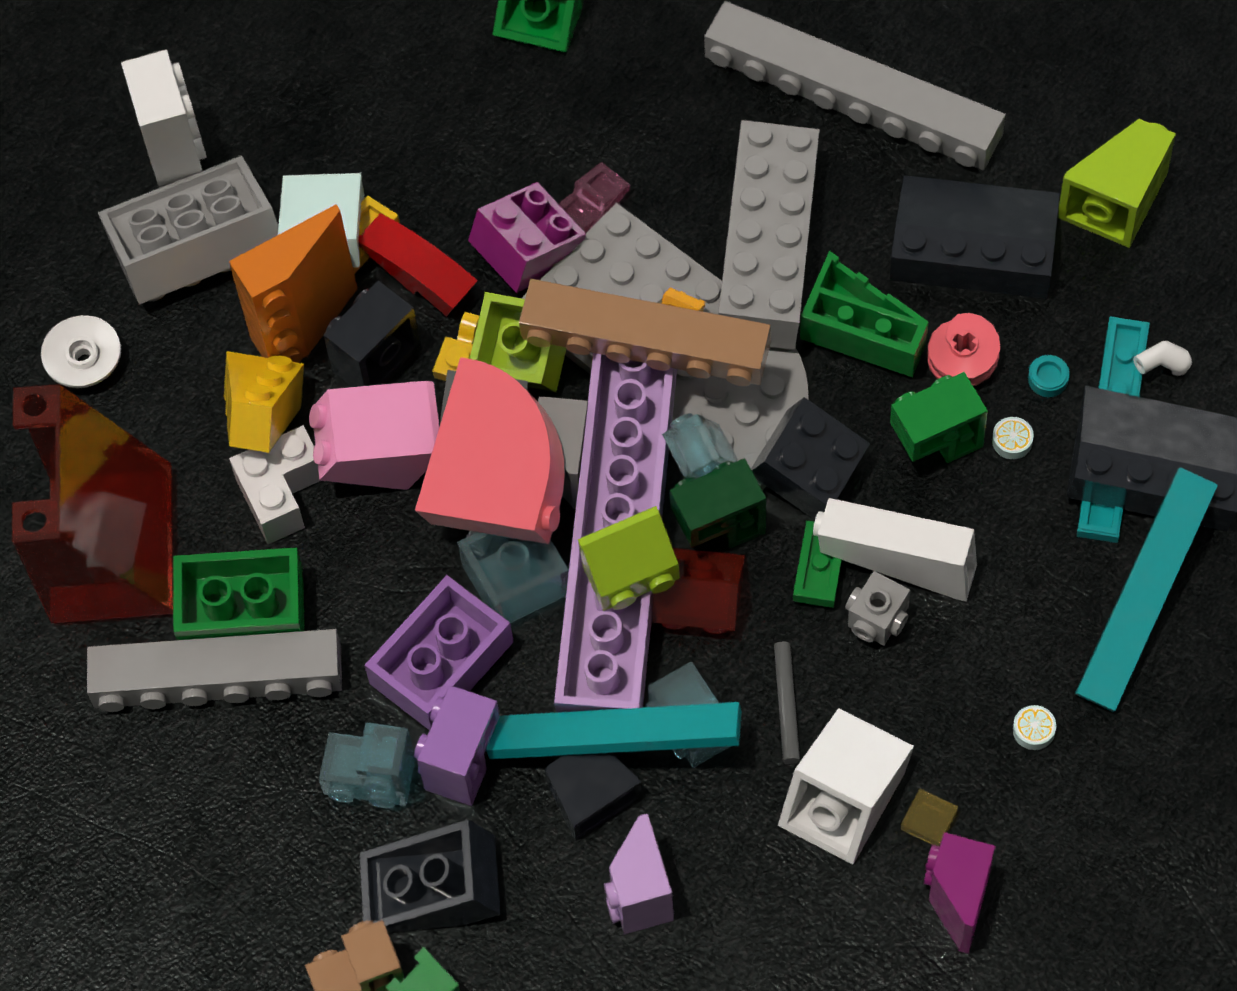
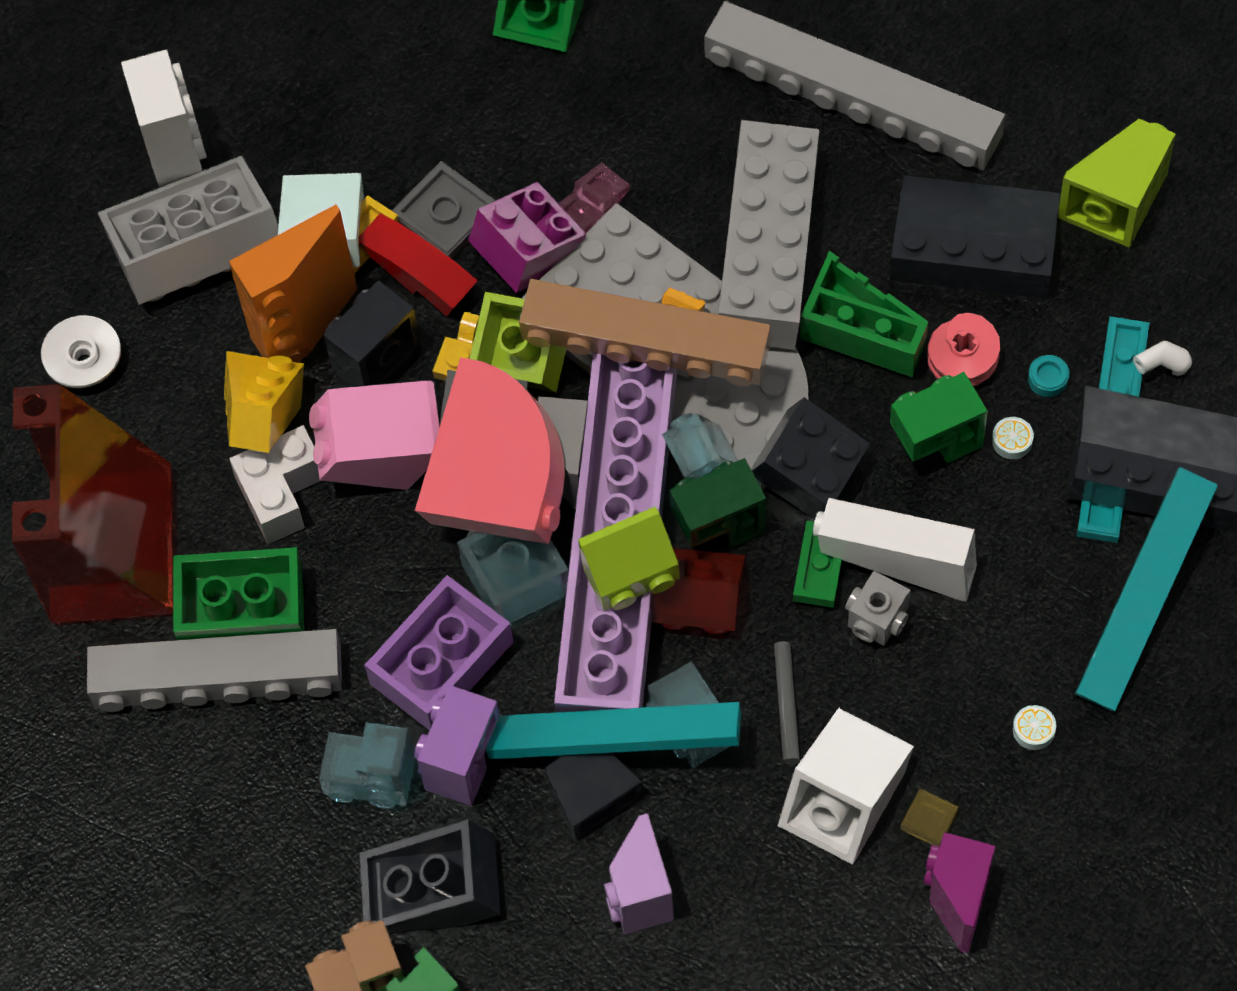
(442, 209): none -> dark grey tile

